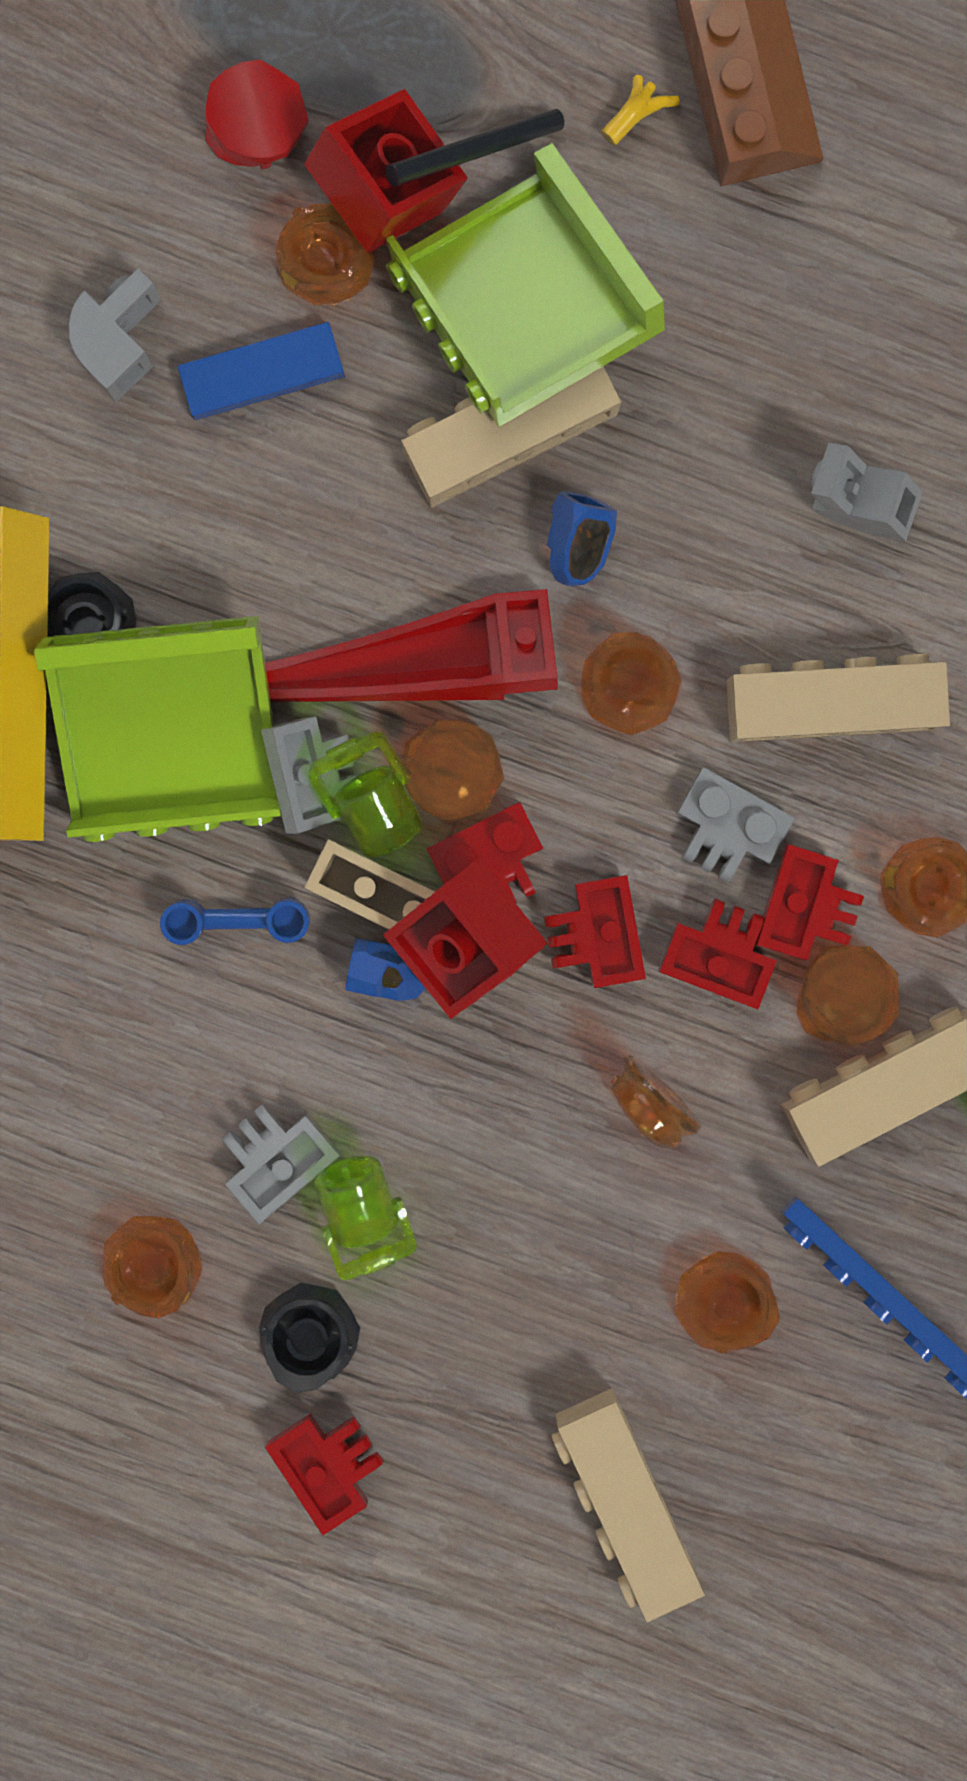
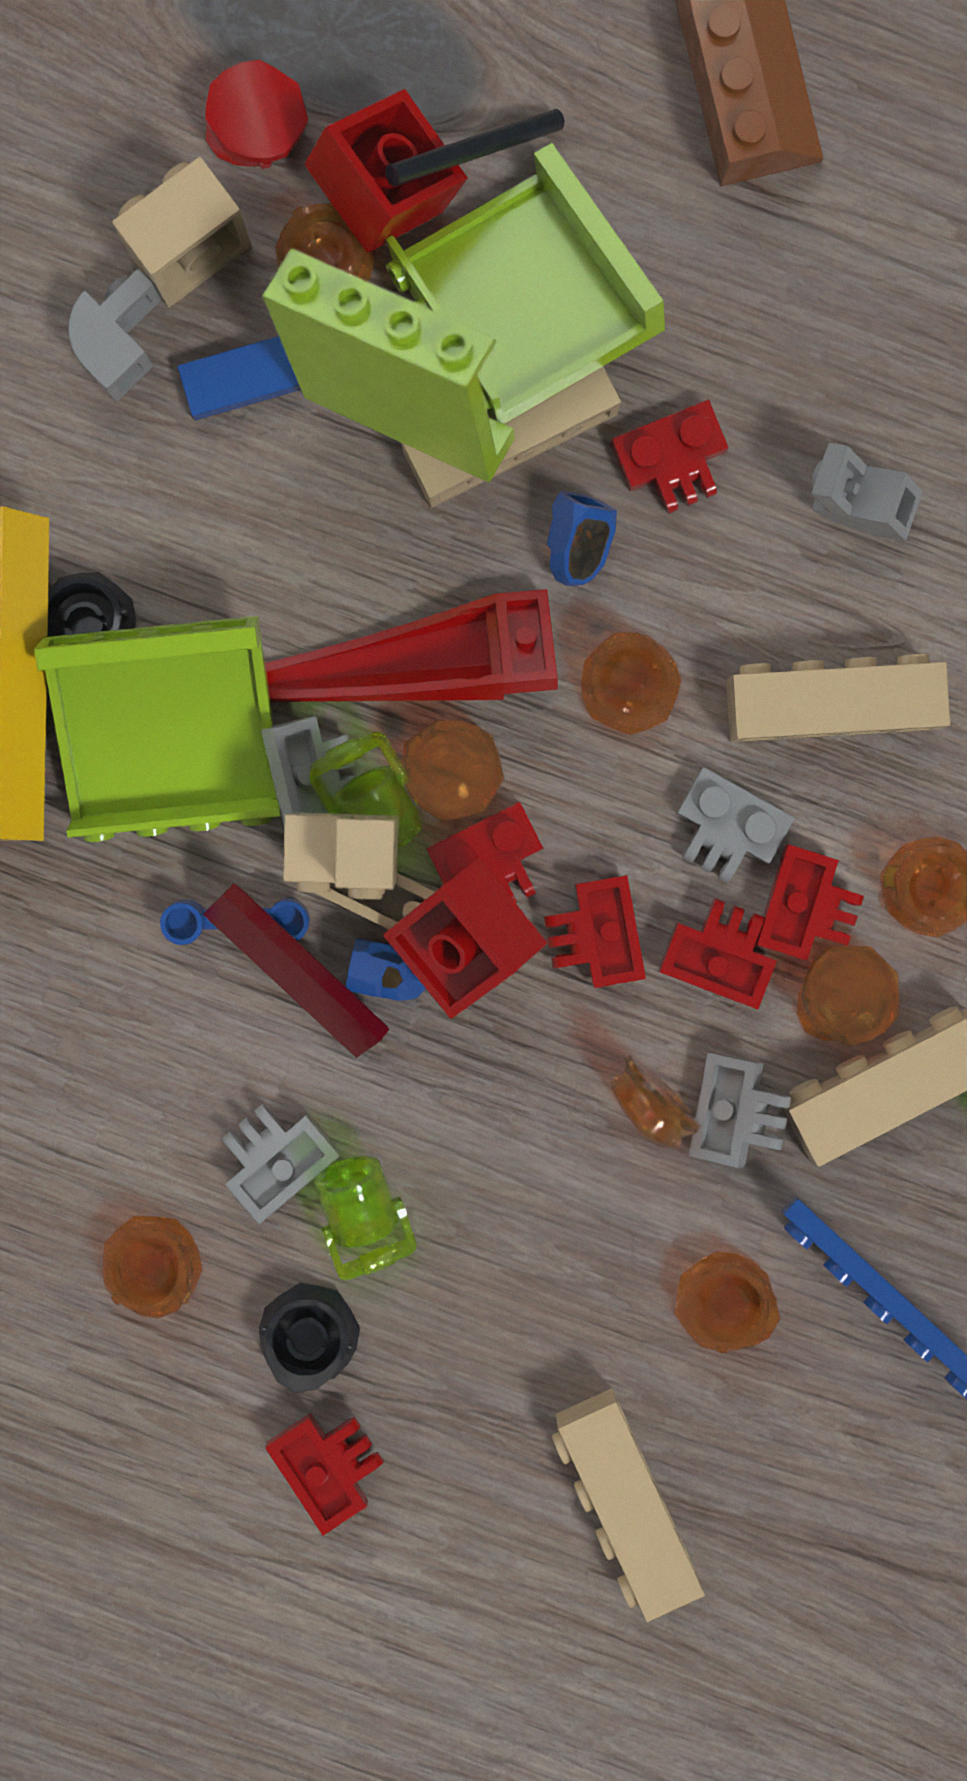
(182, 230): none -> tan brick
(296, 971): none -> dark red tile
(341, 850): none -> tan brick
(387, 363): none -> lime panel
(635, 109): yellow bar -> none
(672, 454): none -> red hinge
(734, 1111): none -> light grey hinge

